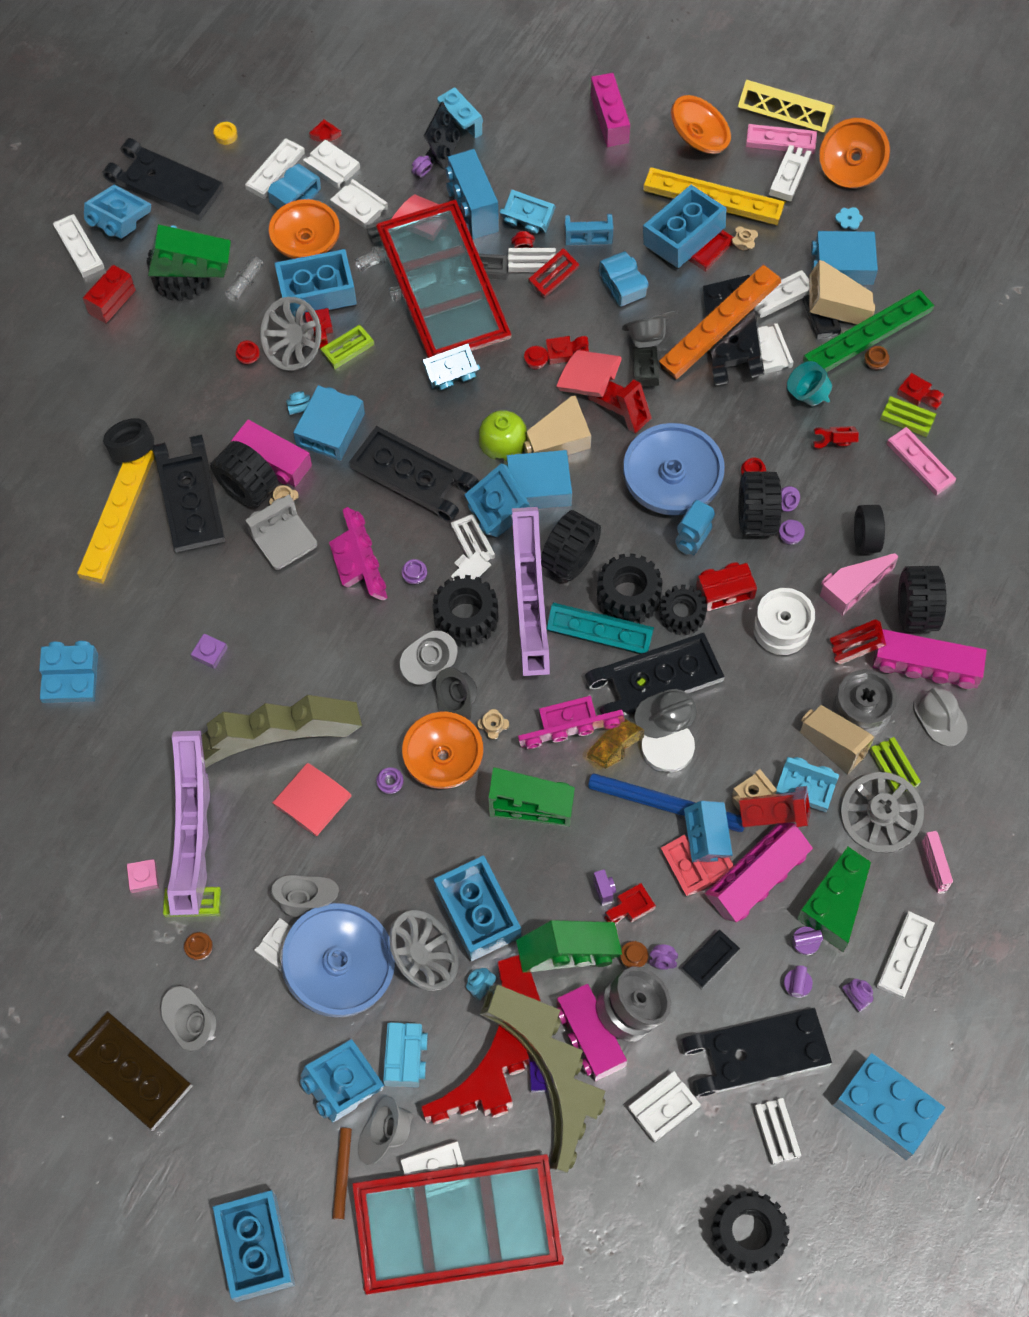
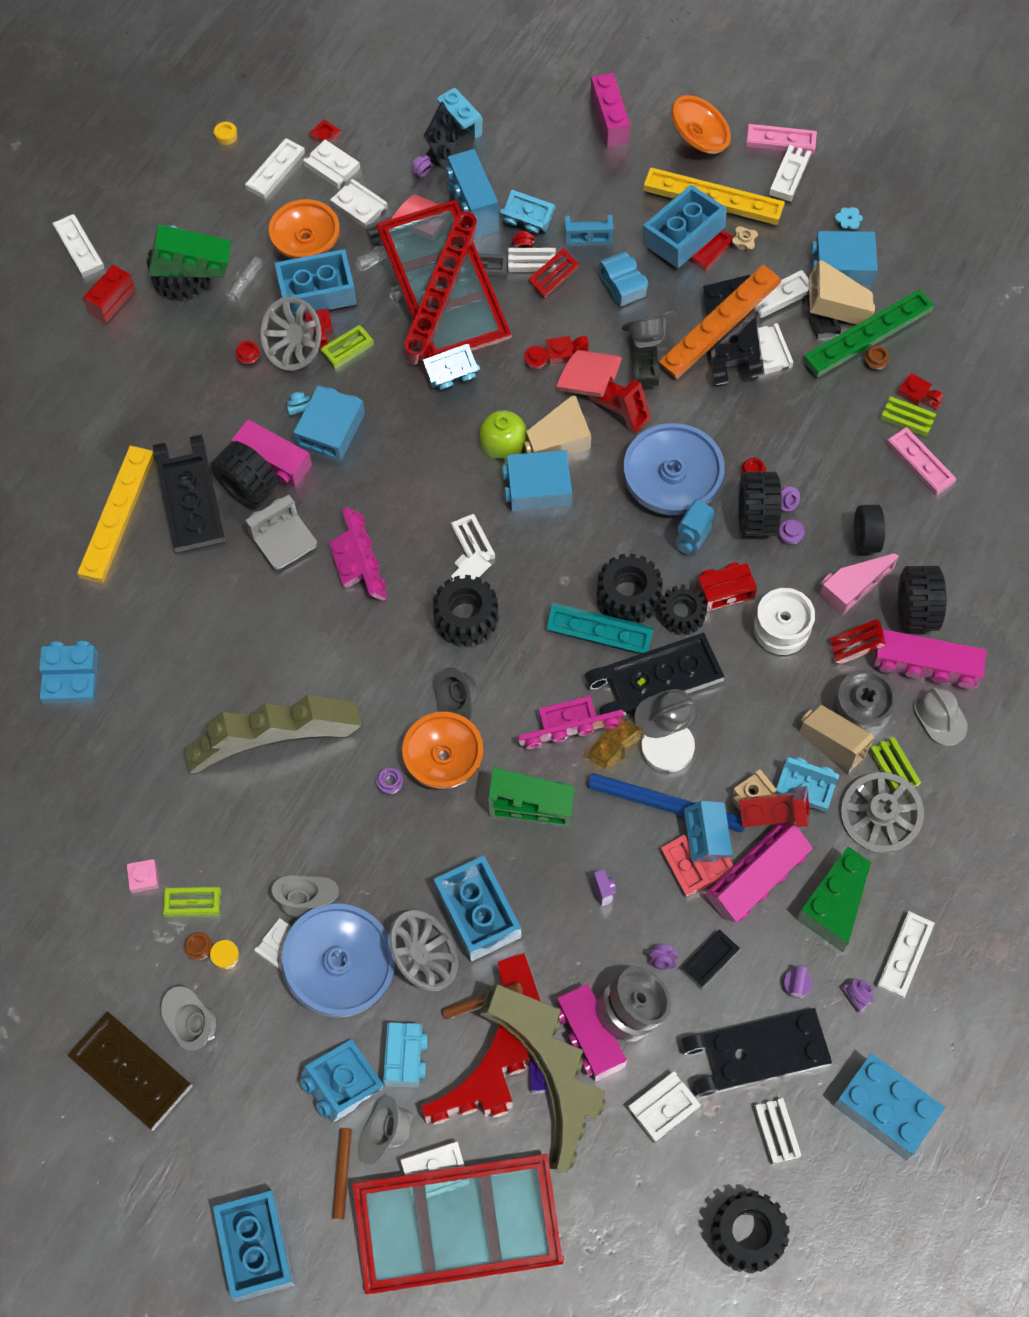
(115, 211): dark azure plate -> none
(133, 449): black tyre -> none
(171, 186): black hinge -> none
(191, 827): lavender arch -> none
(209, 651): medium lavender plate -> none
(224, 954): none -> yellow tile
(282, 491): tan plate -> none
(295, 185): dark azure brick -> none
(312, 799): coral slope -> none
(404, 465): black hinge -> none
(414, 571): medium lavender plate -> none
(427, 657): light grey piece -> none
(438, 297): none -> red beam
(473, 1004): none -> dark orange bar
(479, 982): medium azure plate -> none
(494, 499): dark azure plate -> none
(496, 717): tan plate -> none
(529, 592): lavender arch -> none
(569, 945): green wedge -> none
(570, 545): black tyre -> none
(632, 903): red plate -> none
(634, 954): dark orange plate -> none
(788, 97): light yellow fence -> none
(807, 940): medium lavender plate -> none
(810, 383): teal piece -> none
(840, 435): red plate -> none
(852, 138): orange dish -> none
(937, 861): bright pink tile -> none

